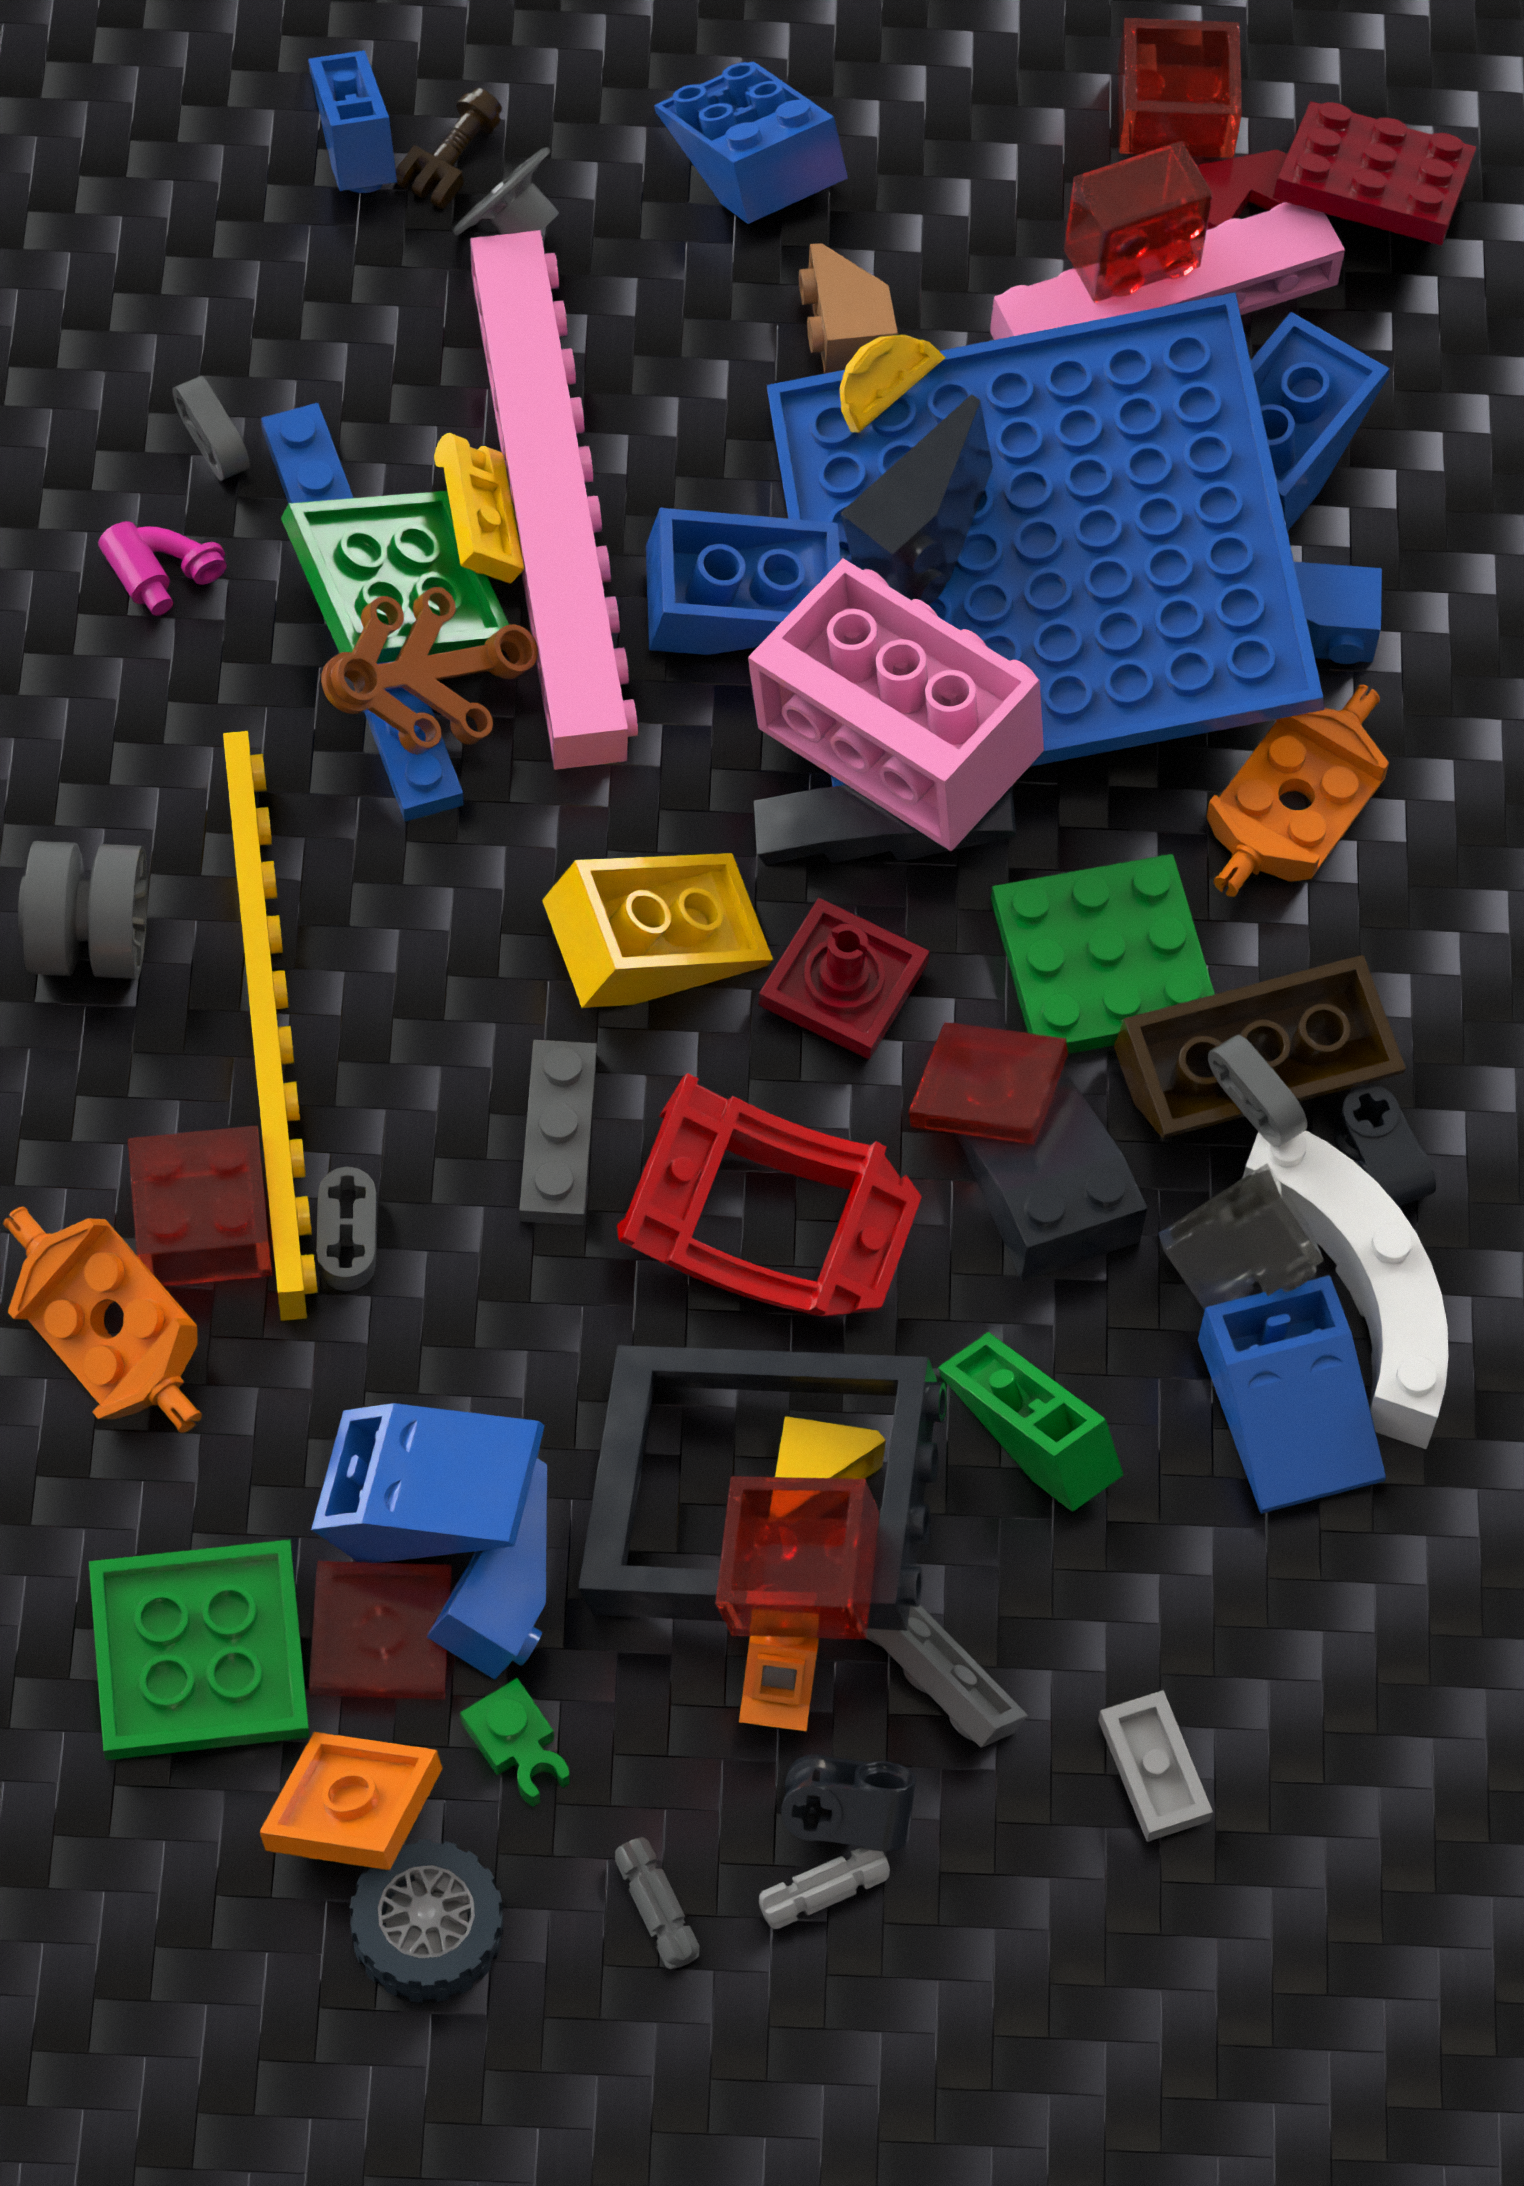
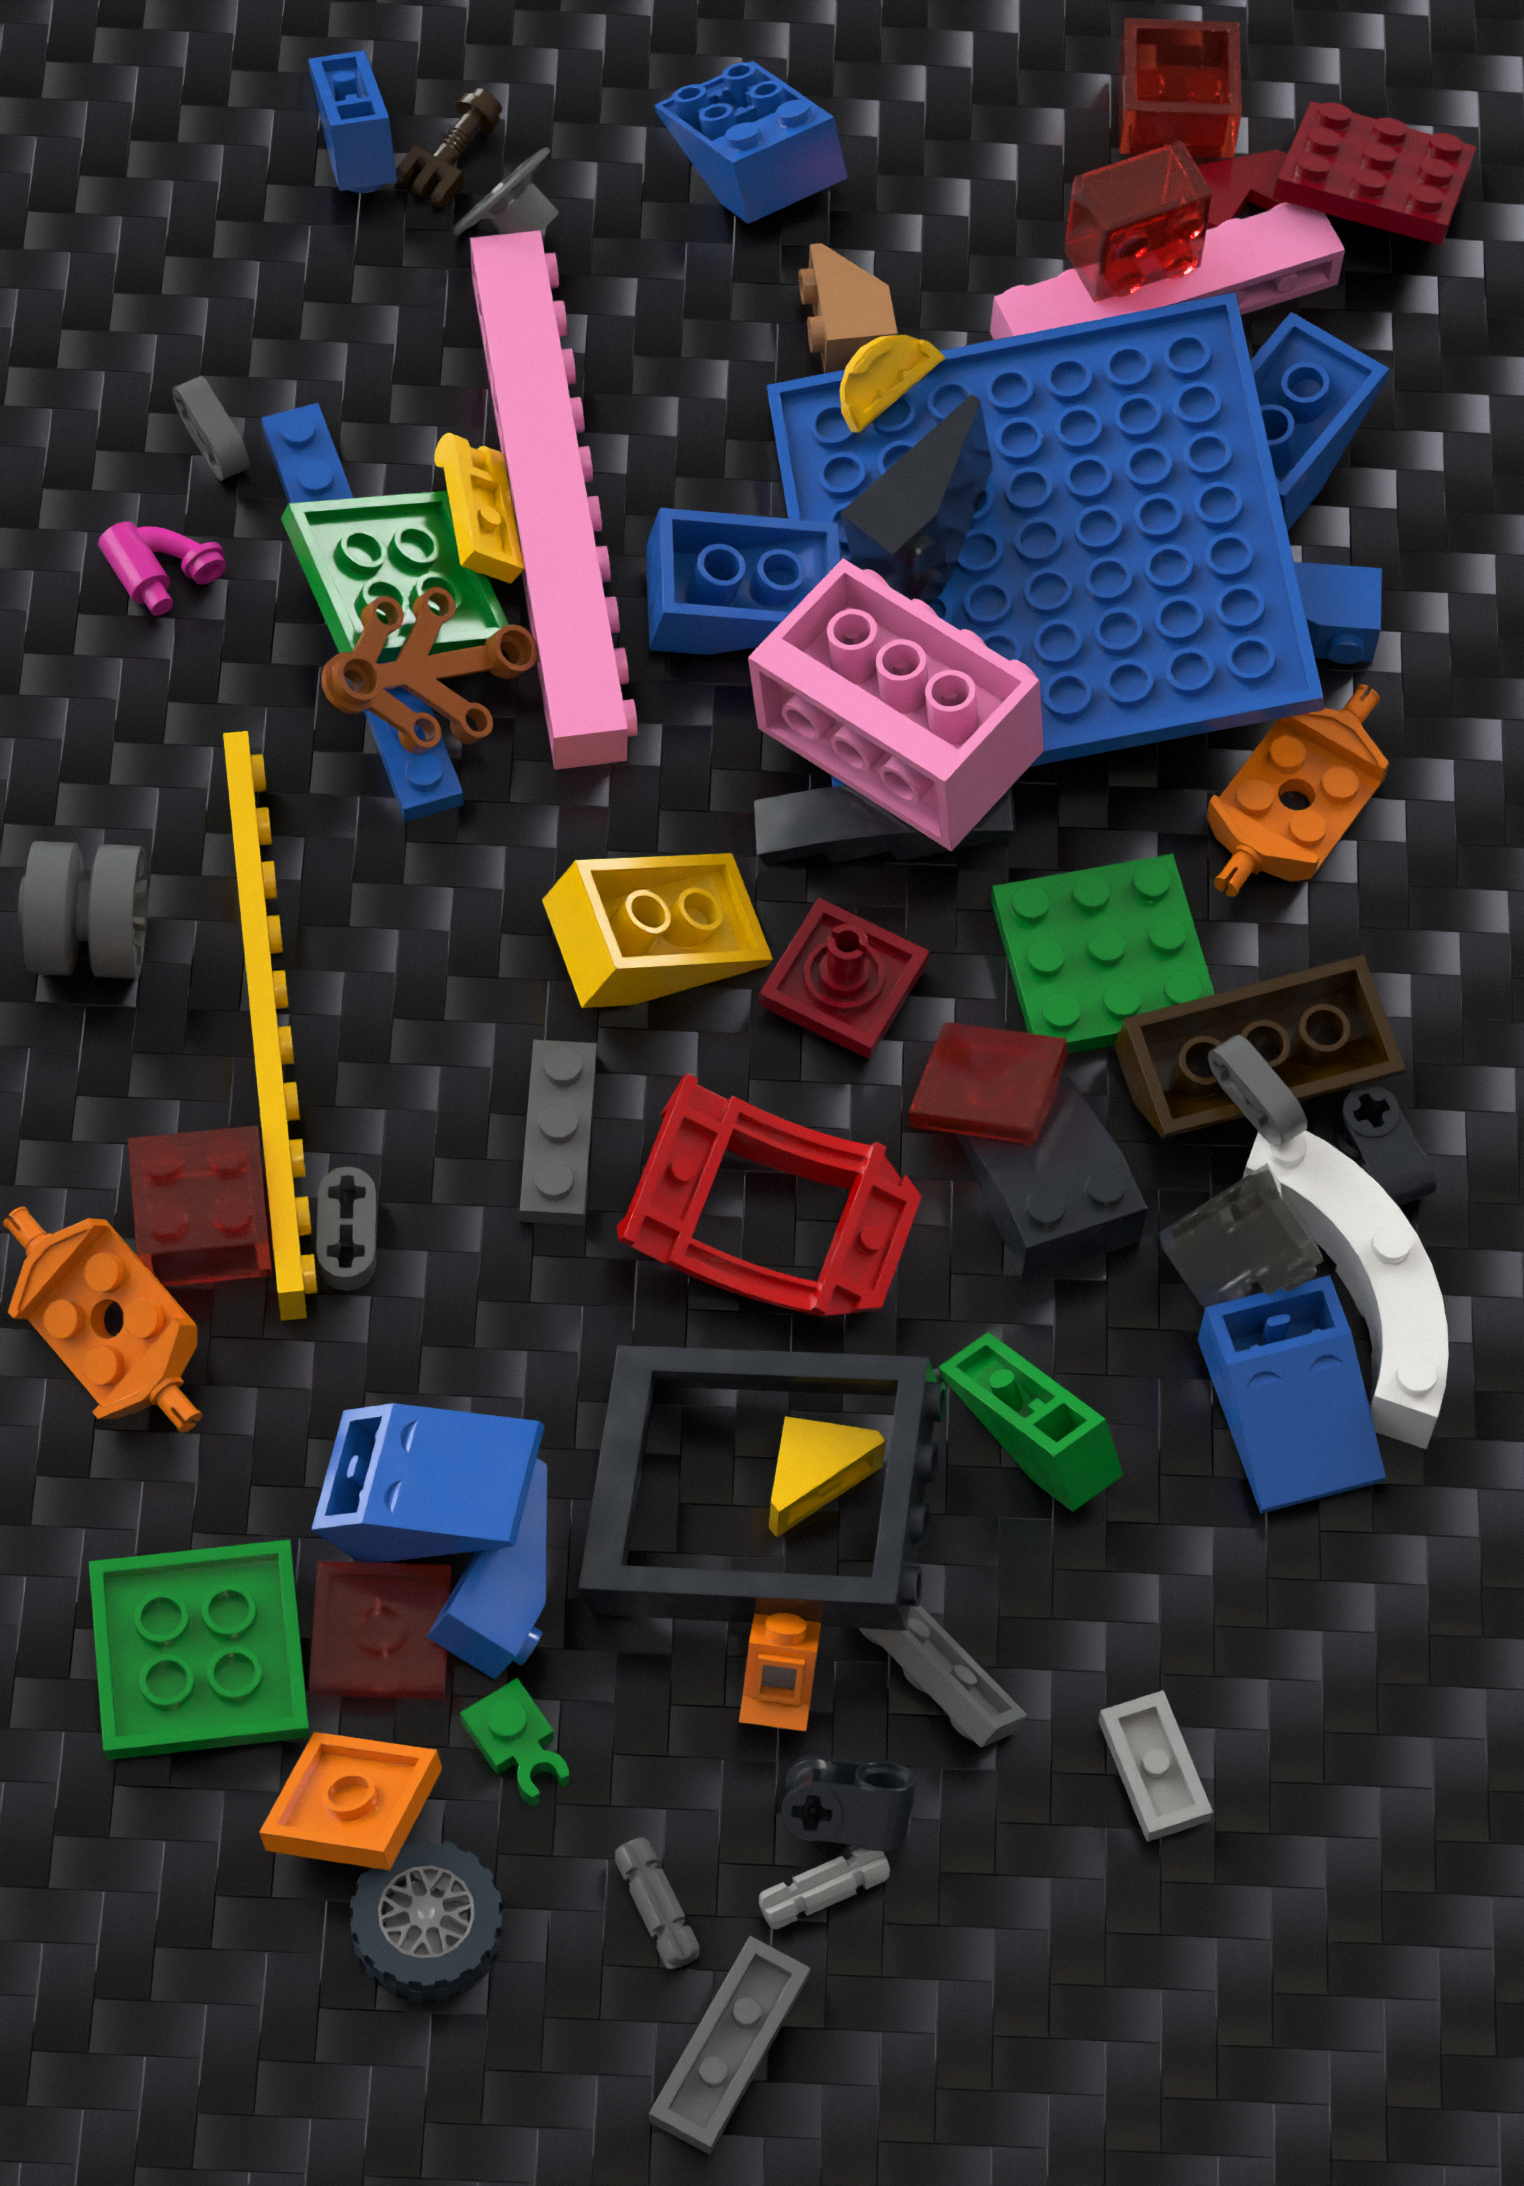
(729, 2045): none -> dark grey plate
(798, 1557): clear red piece -> none

